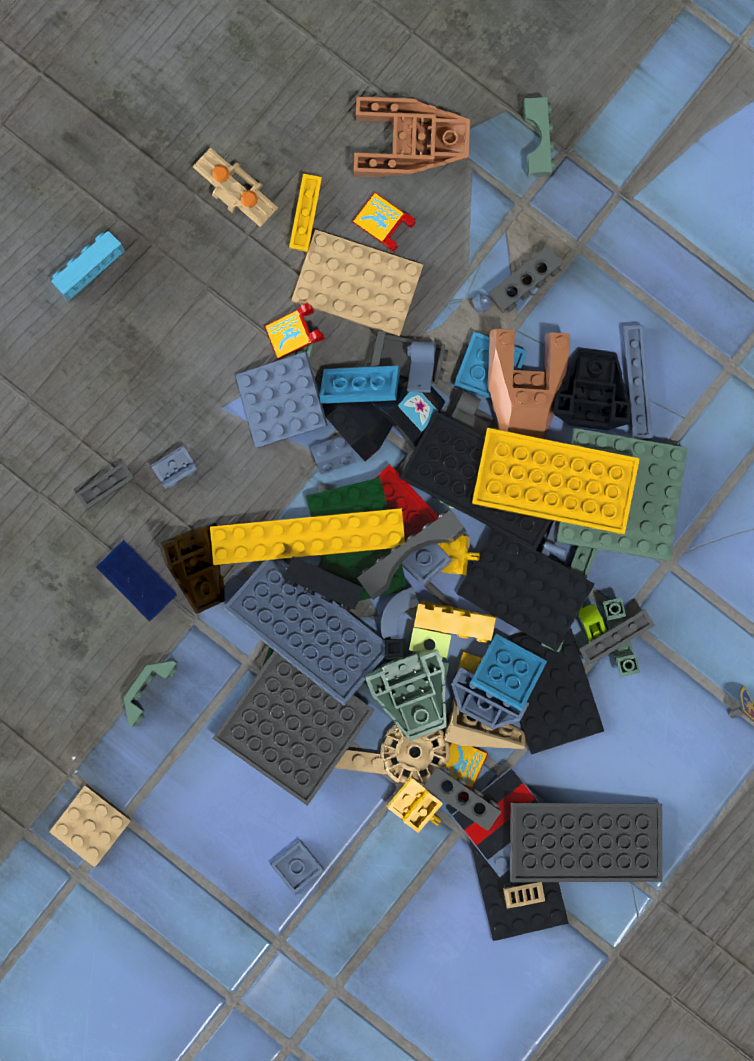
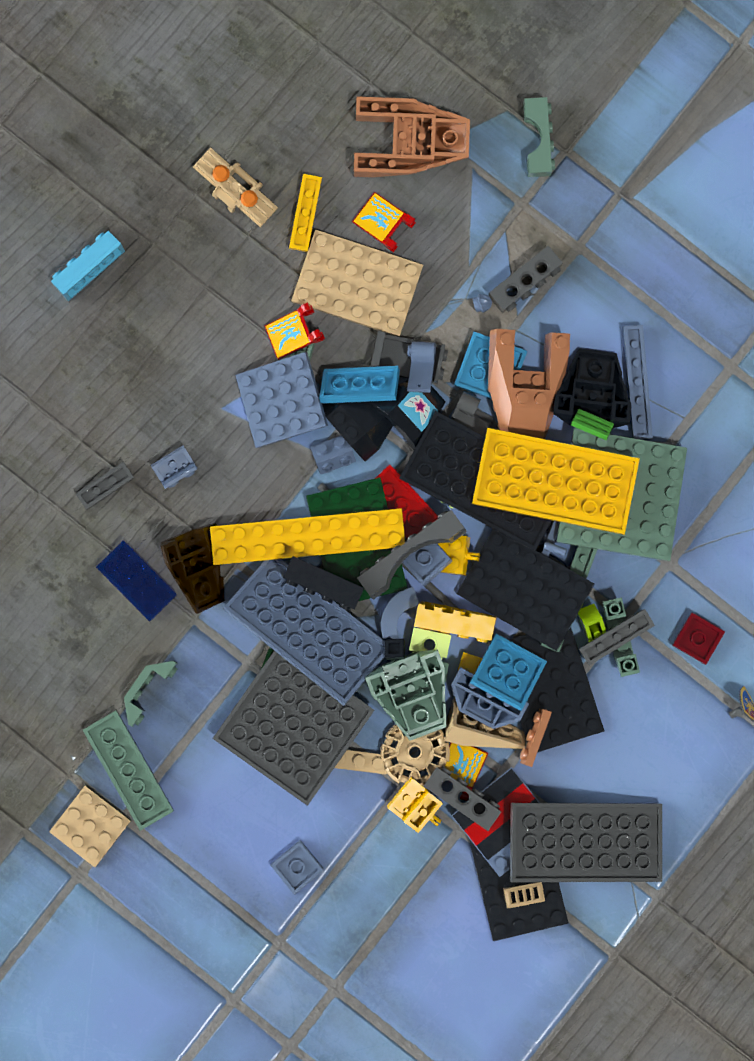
(128, 770): none -> sand green plate
(535, 737): none -> nougat plate
(592, 424): none -> bright green tile
(698, 638): none -> dark red plate

